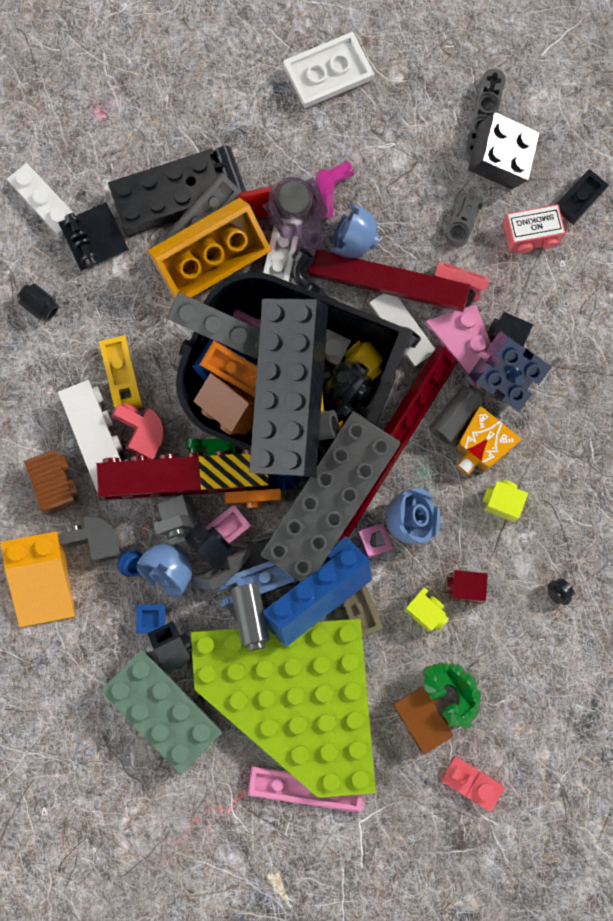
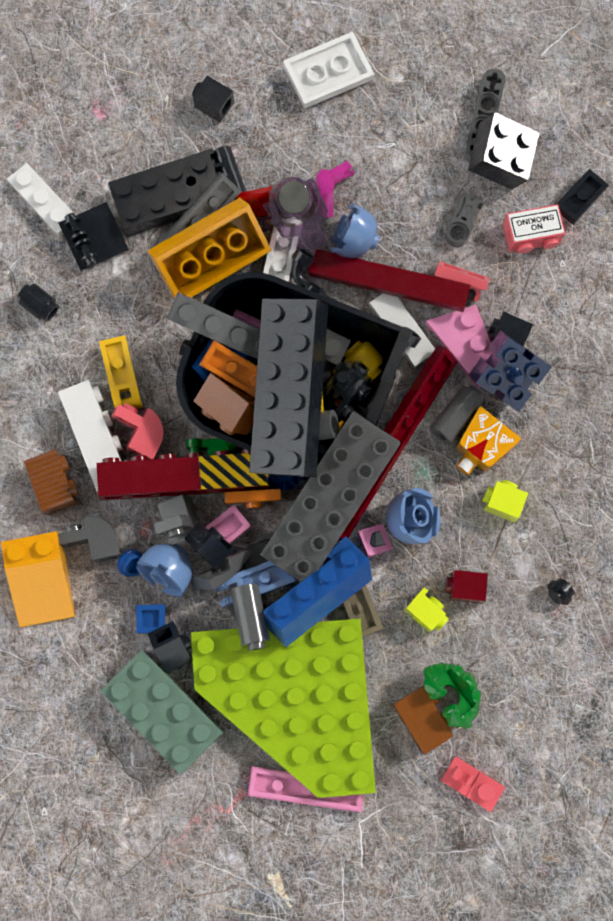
(213, 98): none -> black brick

